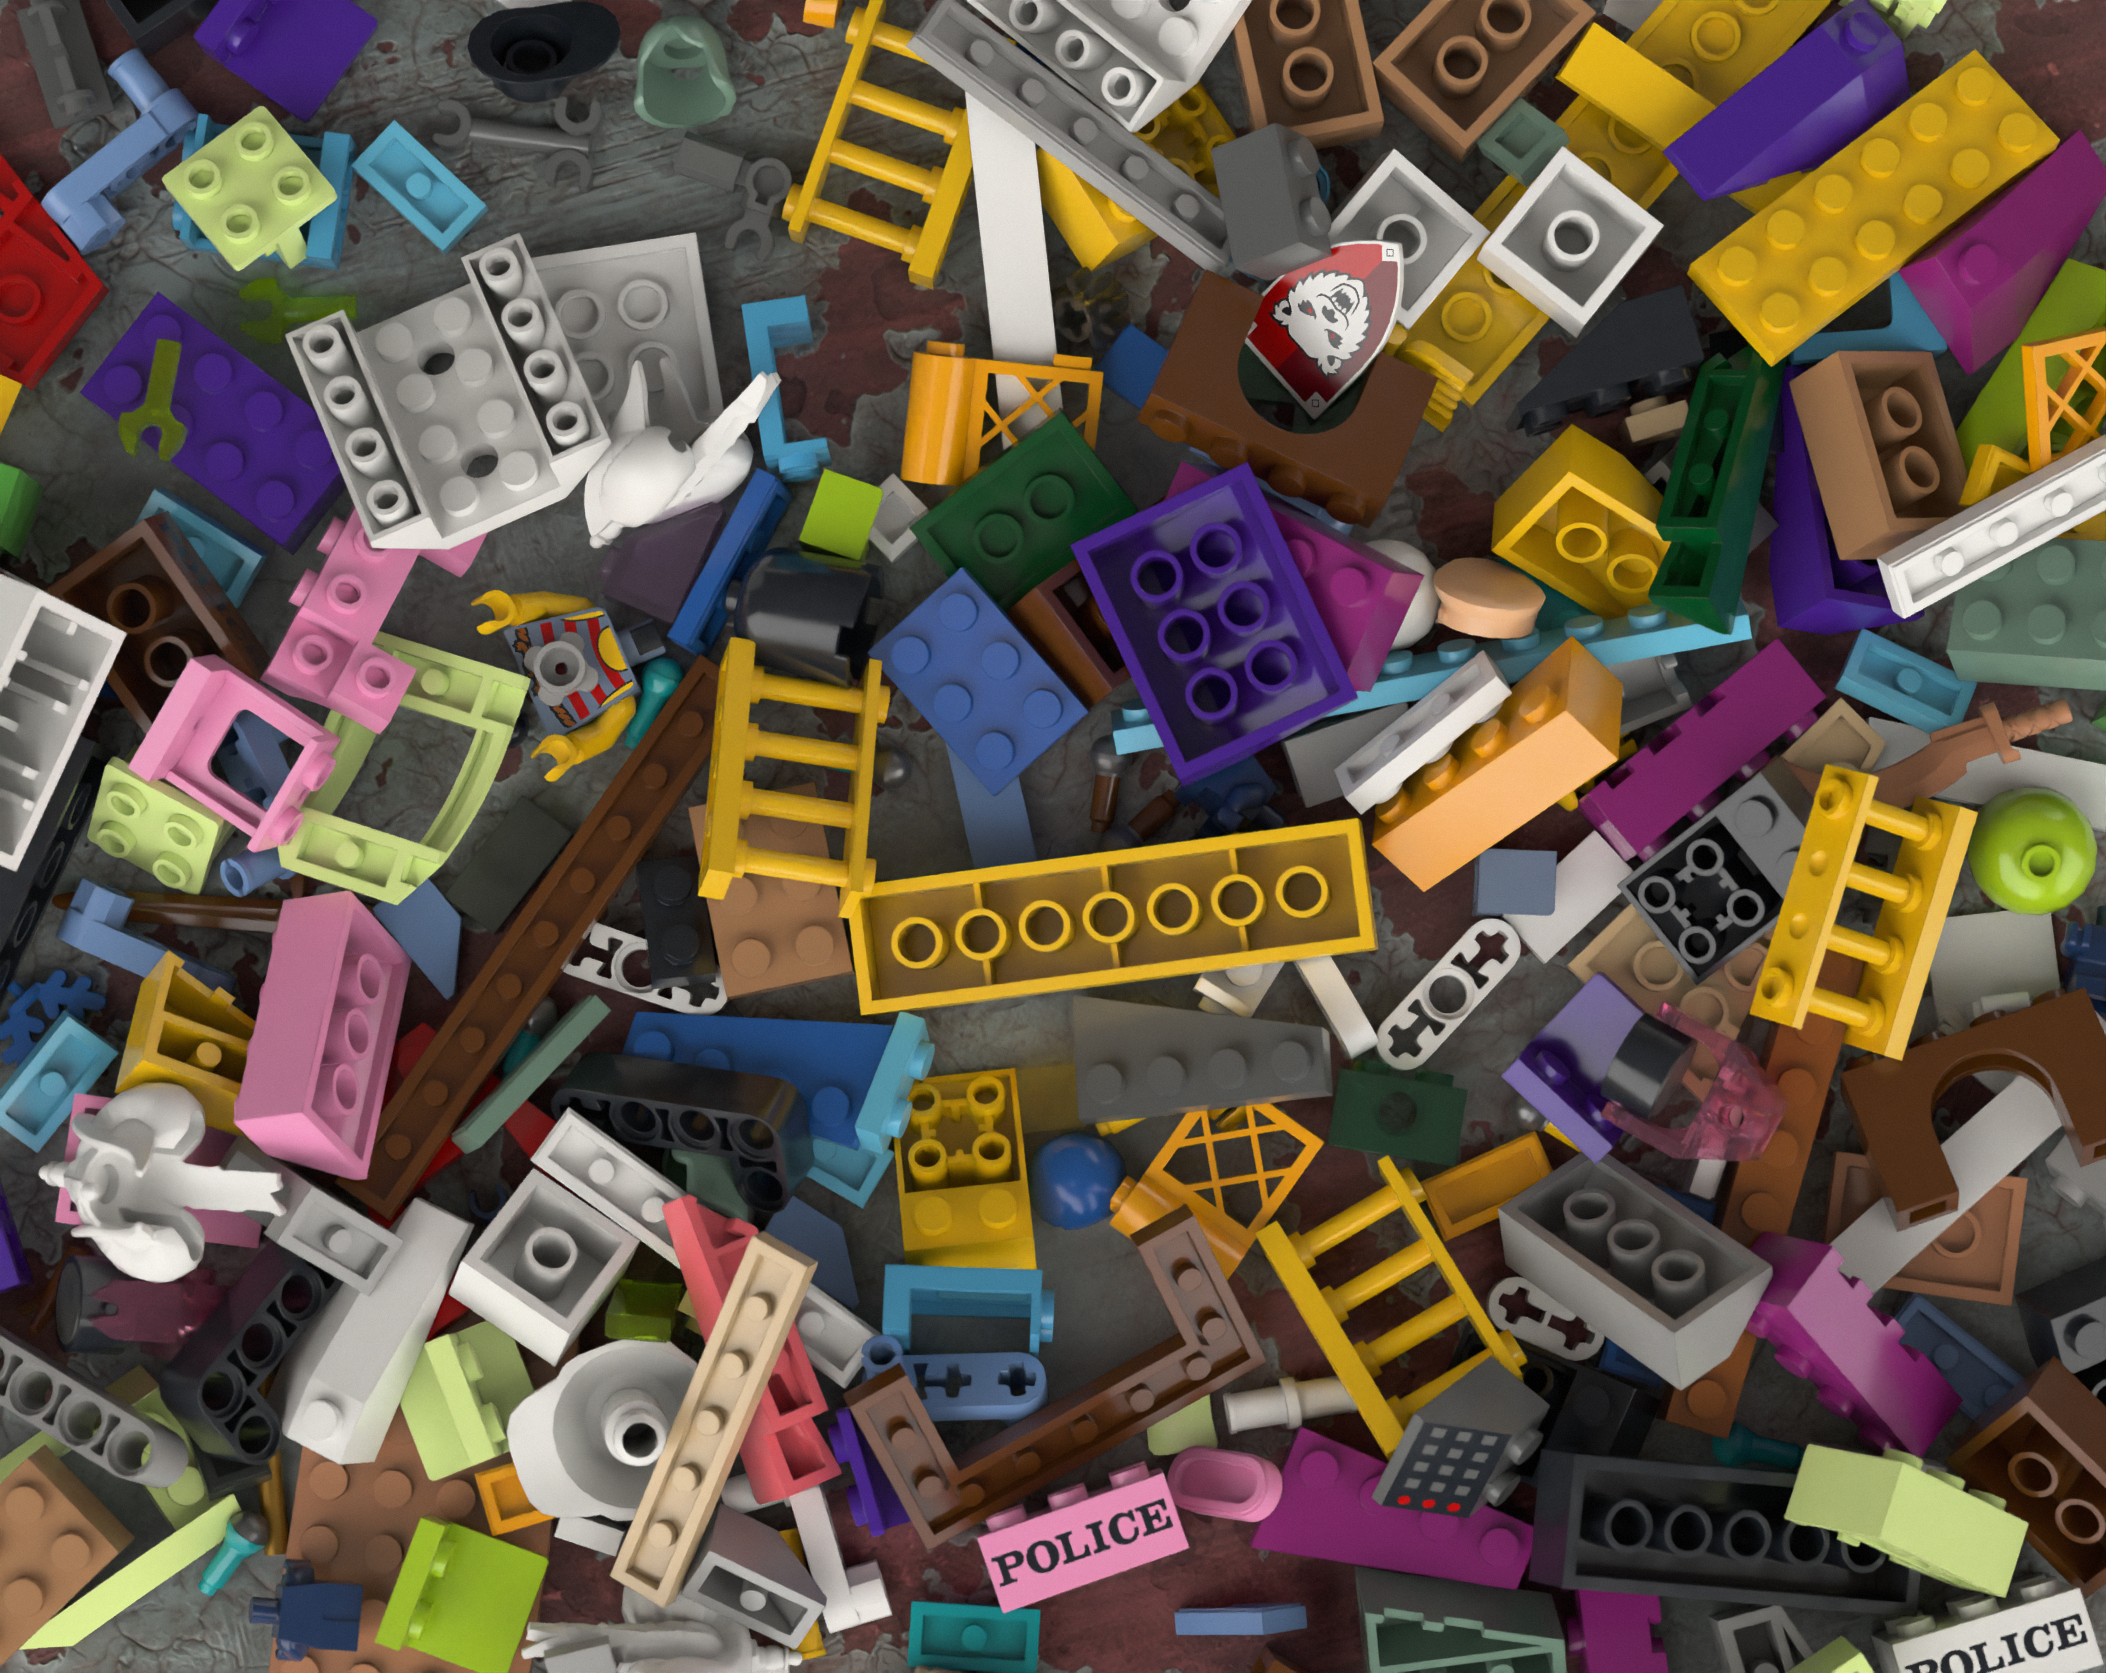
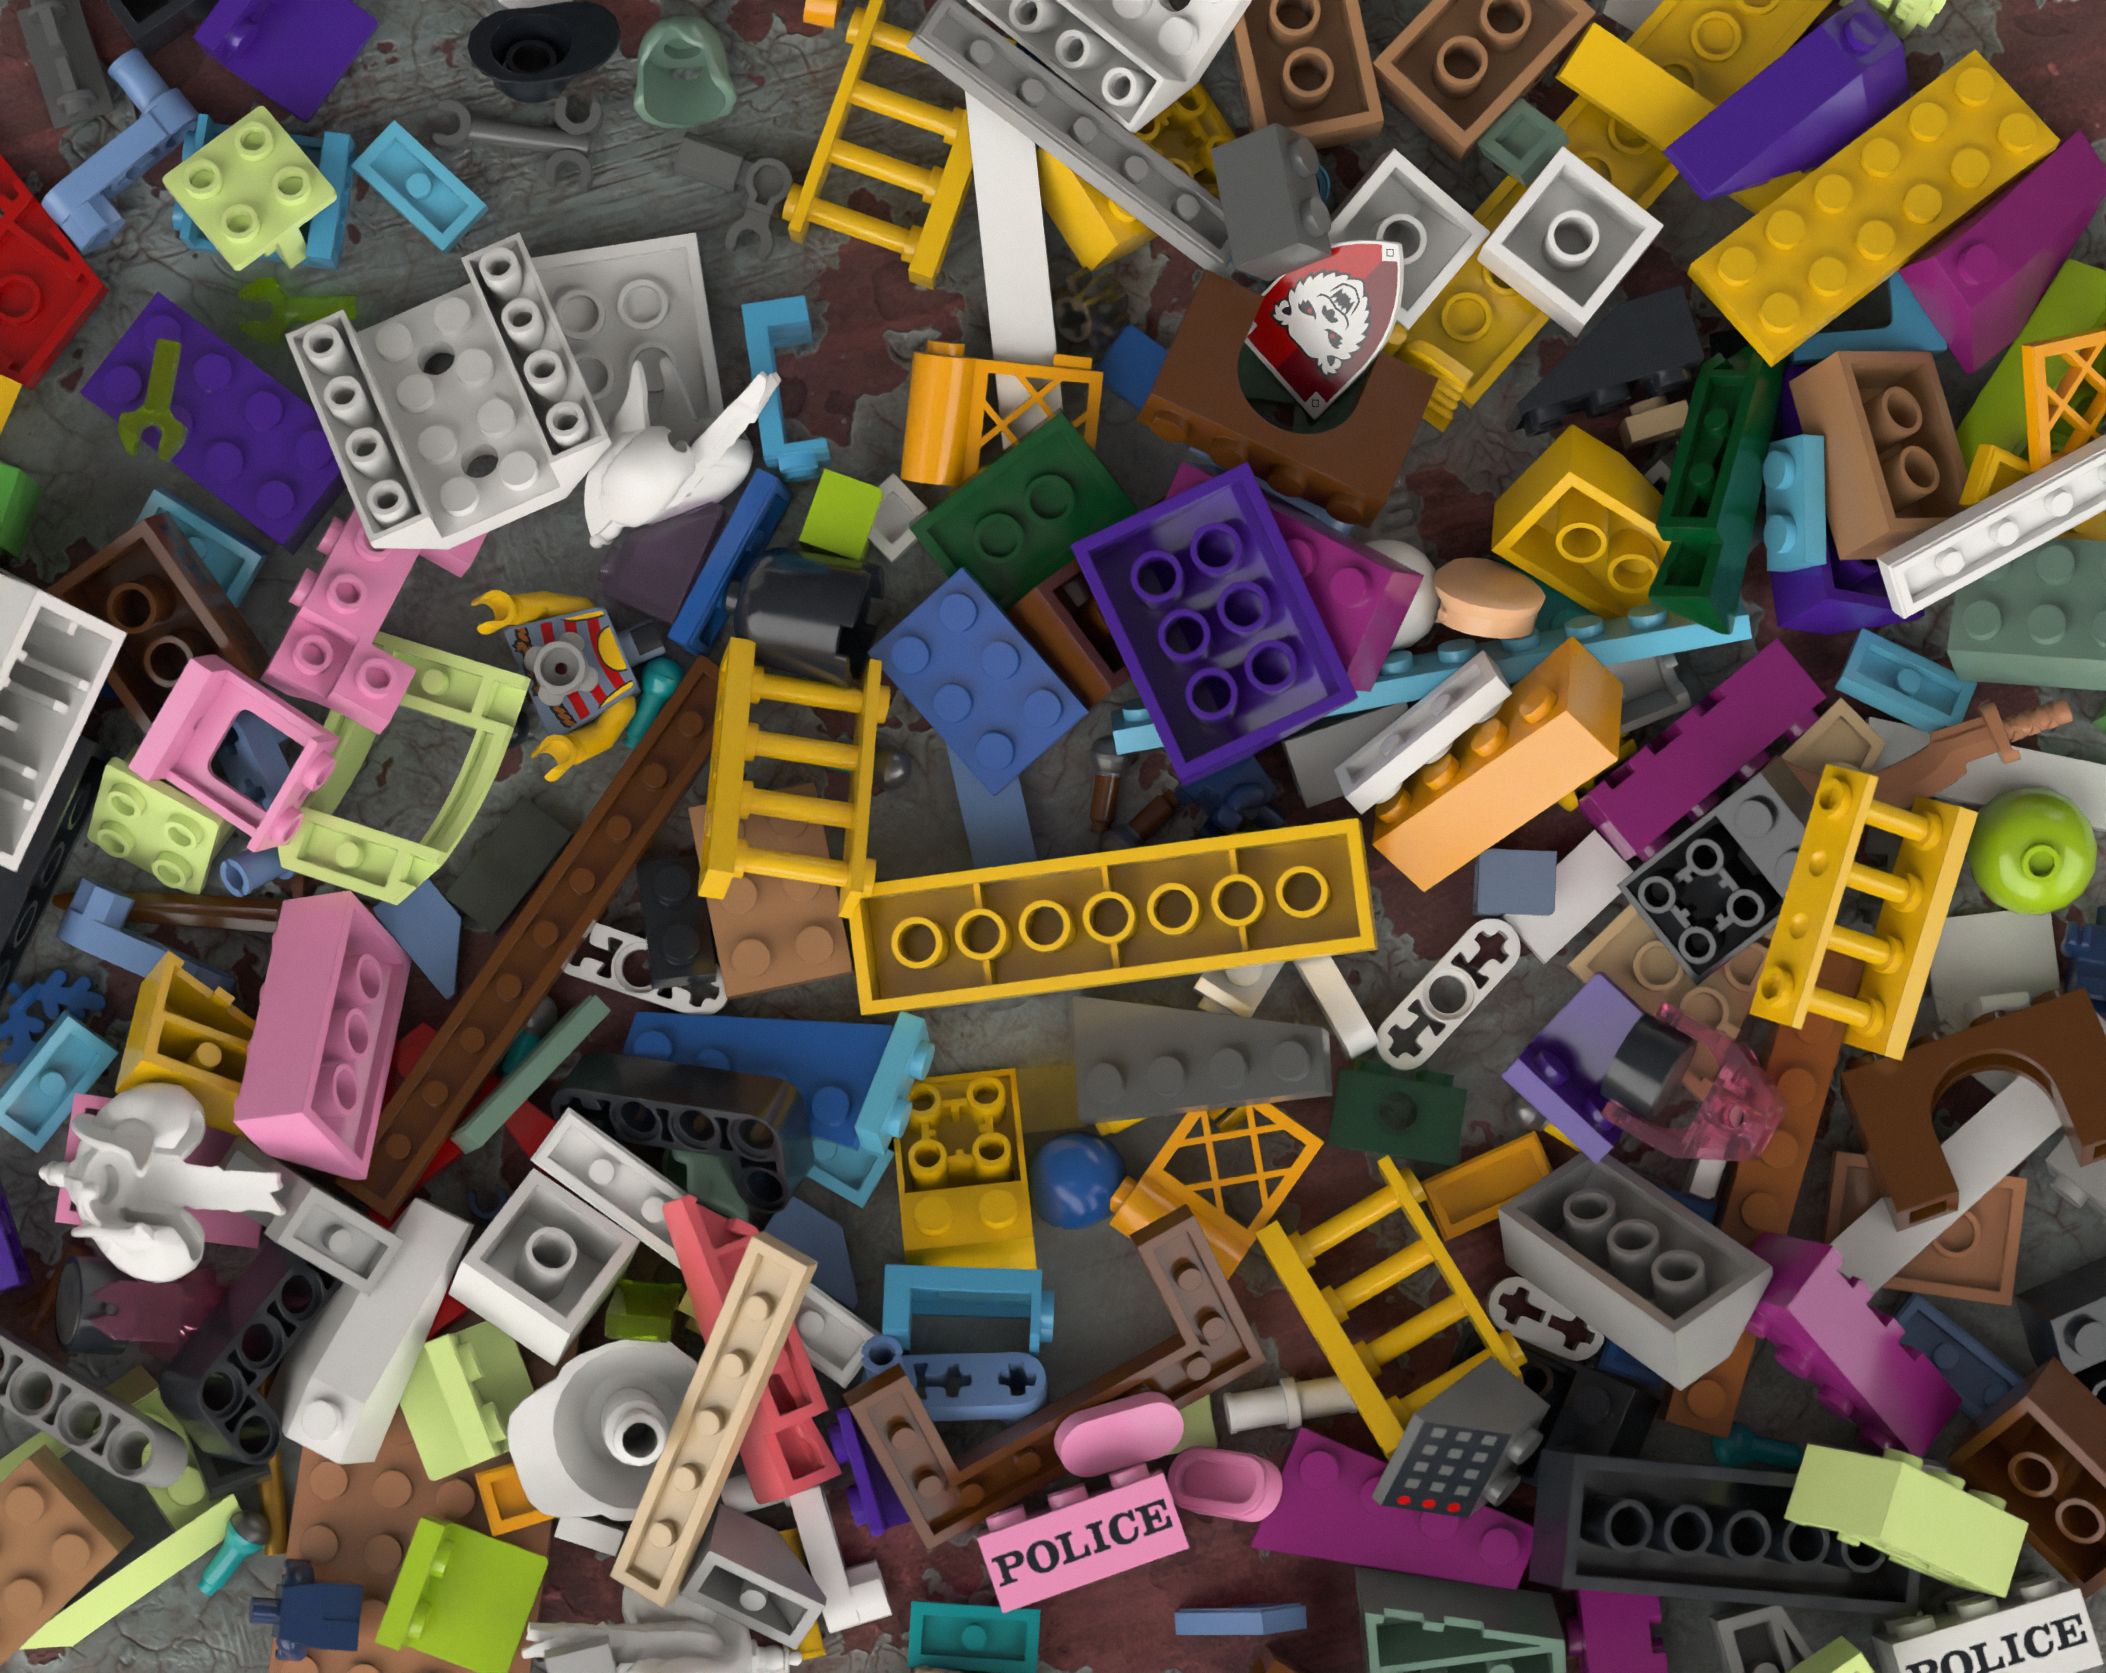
(1118, 1434): none -> bright pink tile
(1795, 503): none -> medium azure plate

